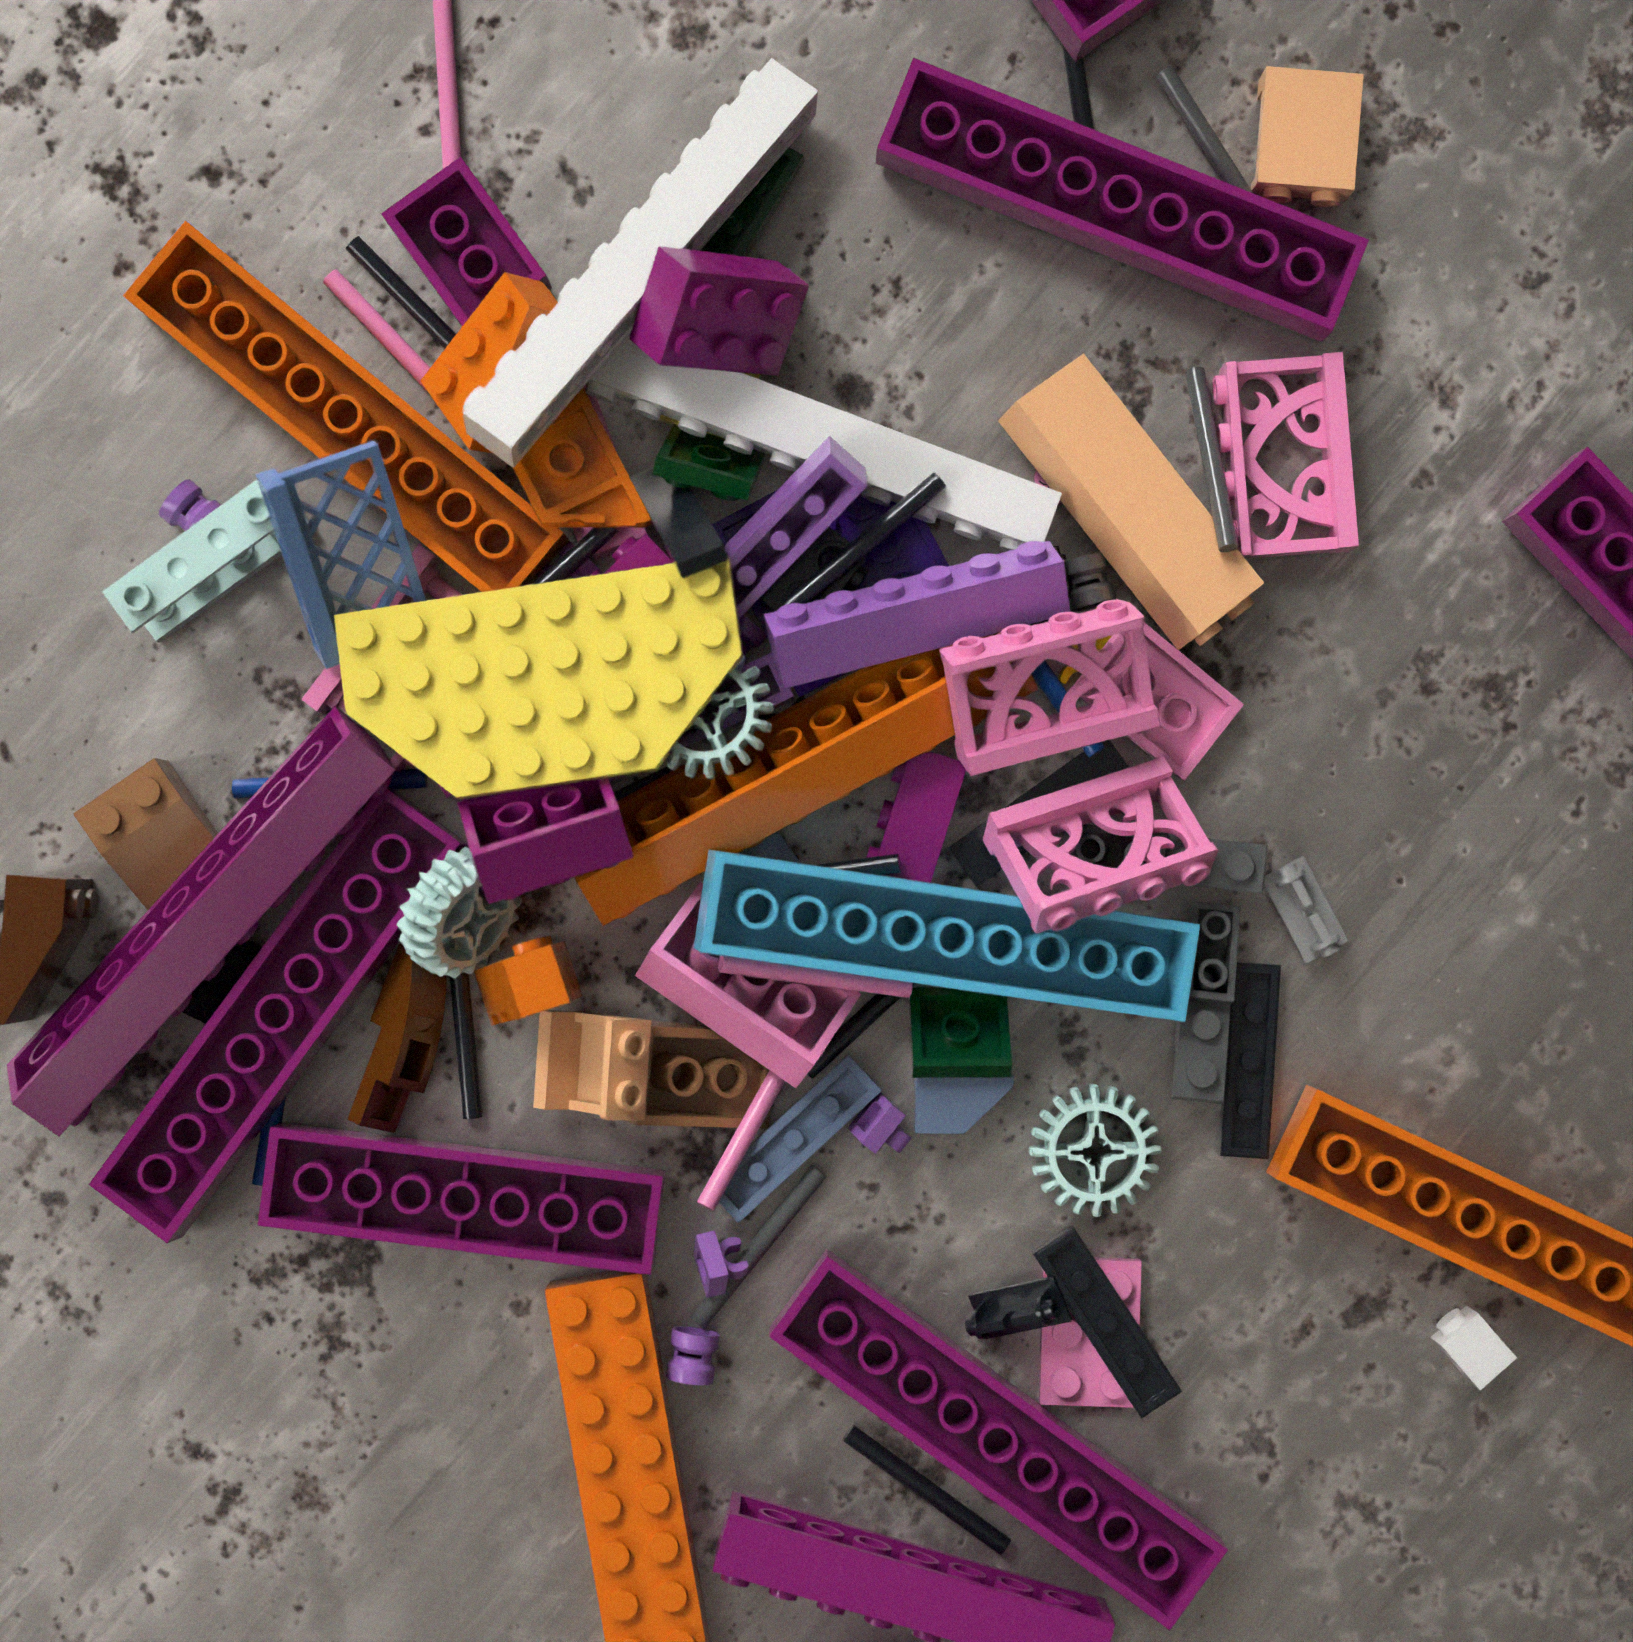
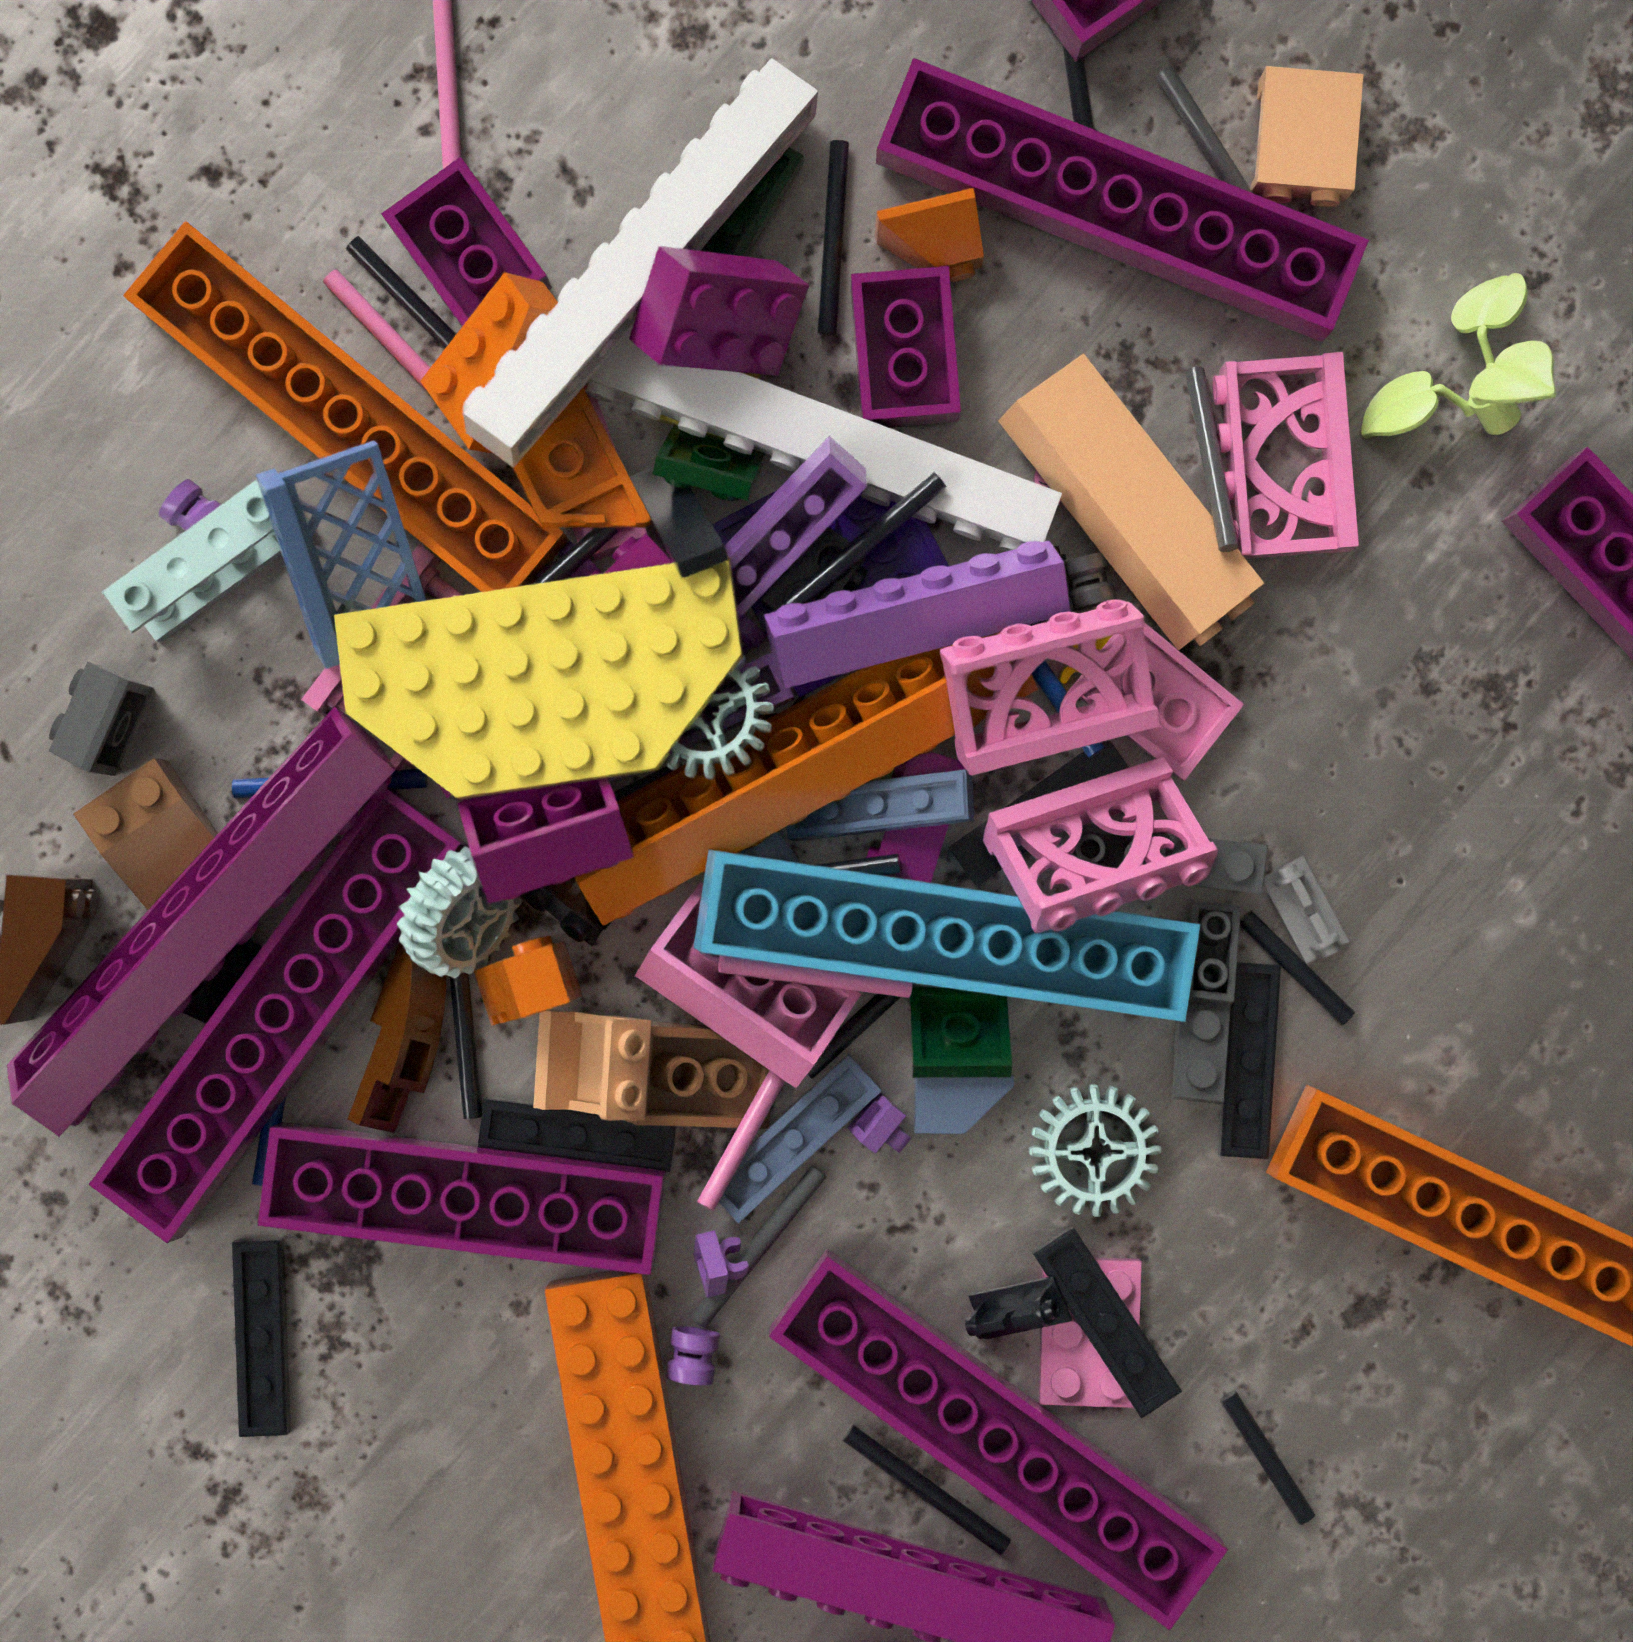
(98, 719): none -> dark grey slope
(261, 1337): none -> black tile
(574, 913): none -> black hinge
(574, 1135): none -> black tile
(833, 237): none -> black bar
(892, 806): none -> sand blue tile
(905, 347): none -> magenta brick
(935, 233): none -> orange slope
(1267, 1457): none -> black bar
(1296, 968): none -> black bar
(1472, 1346): white brick -> none
(1516, 376): none -> yellowish green plant

